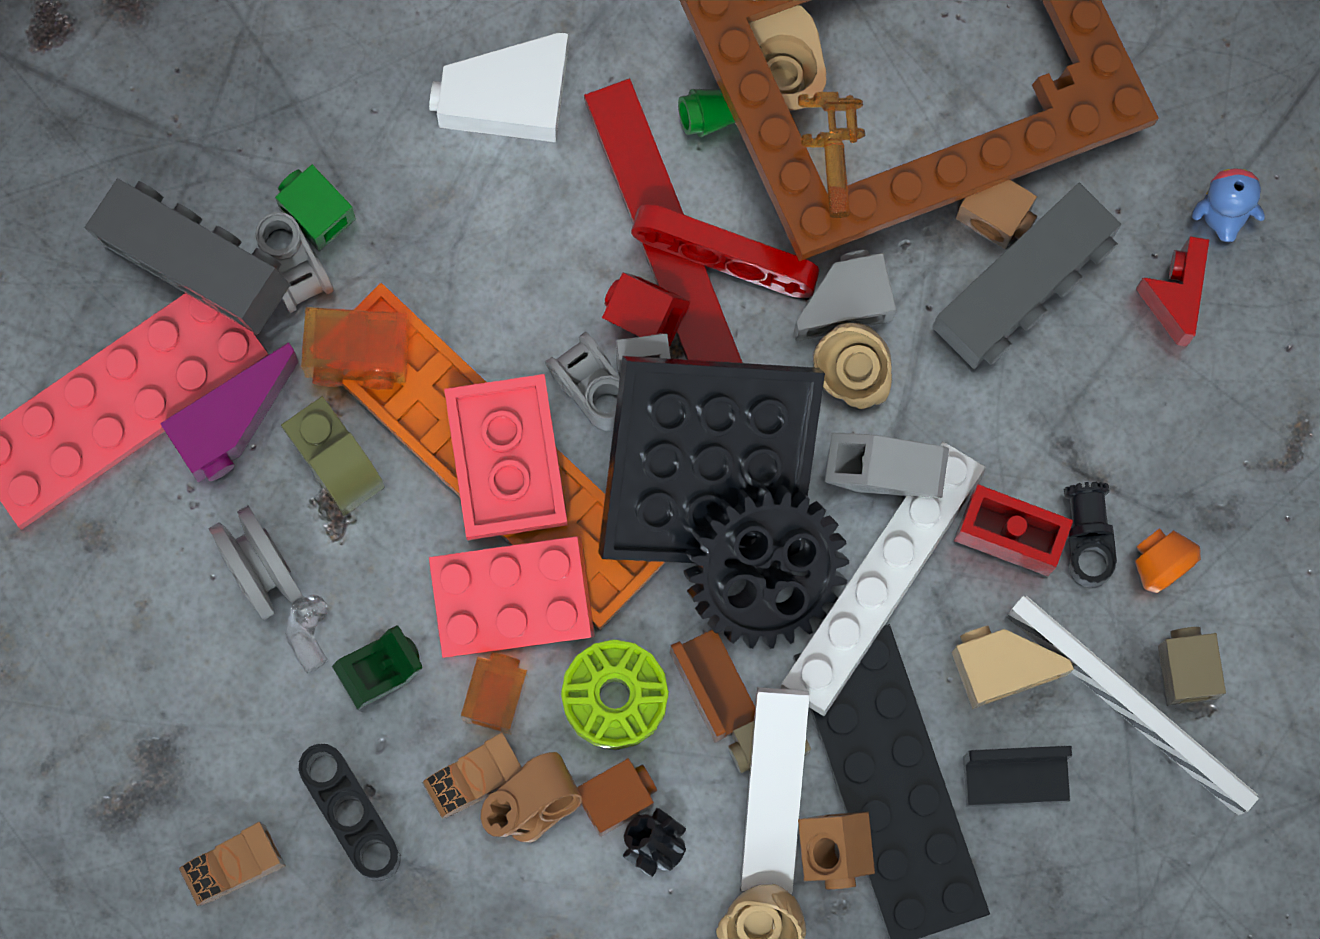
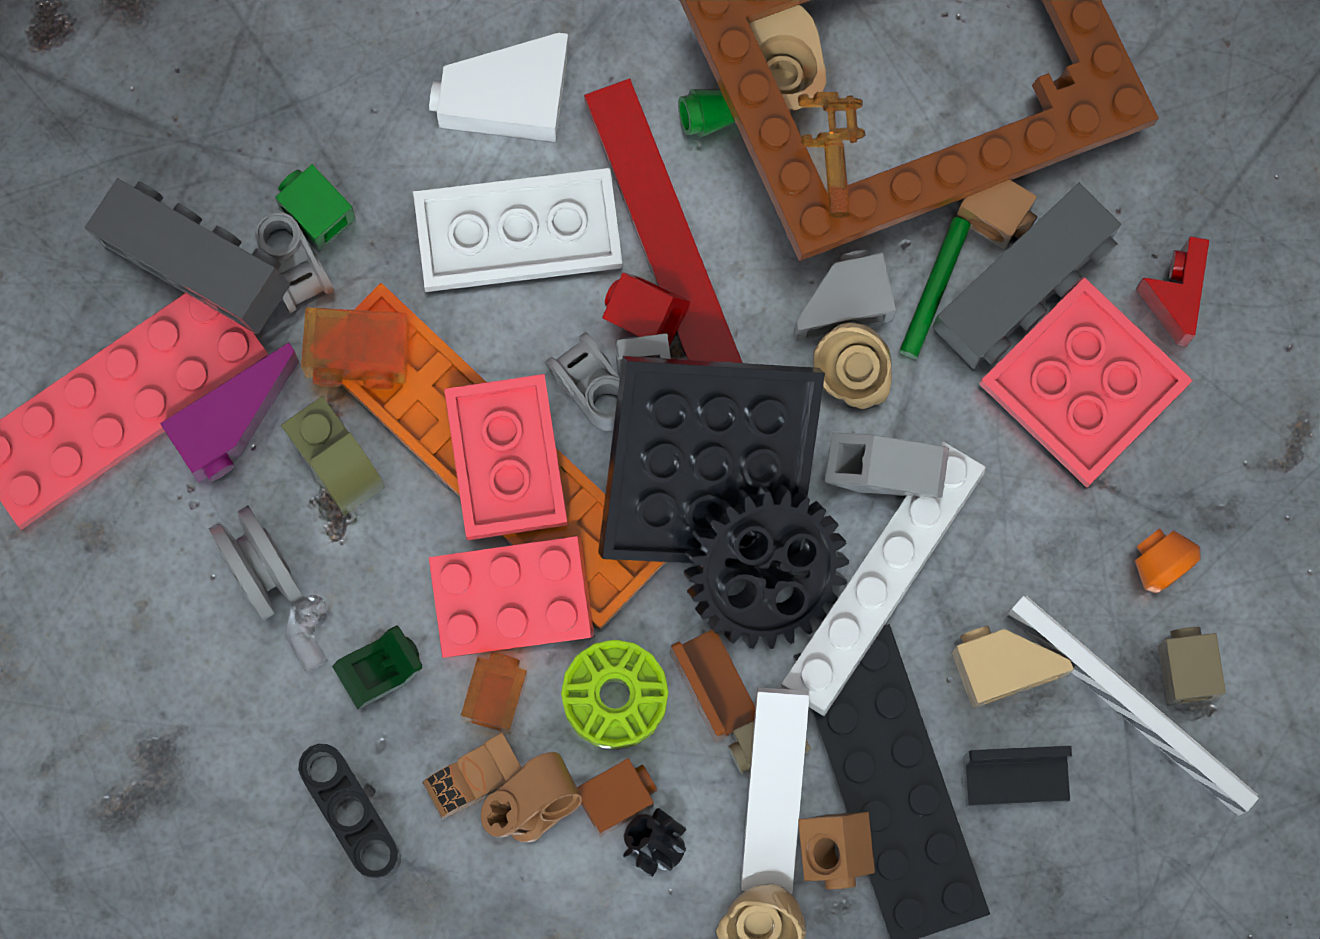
(232, 864): medium nougat leg -> none
(517, 229): none -> white plate
(725, 251): red beam -> none
(935, 287): none -> green bar
(1013, 530): red brick -> none
(1085, 382): none -> coral plate
(1090, 530): black connector -> none
(1230, 202): medium blue animal -> none

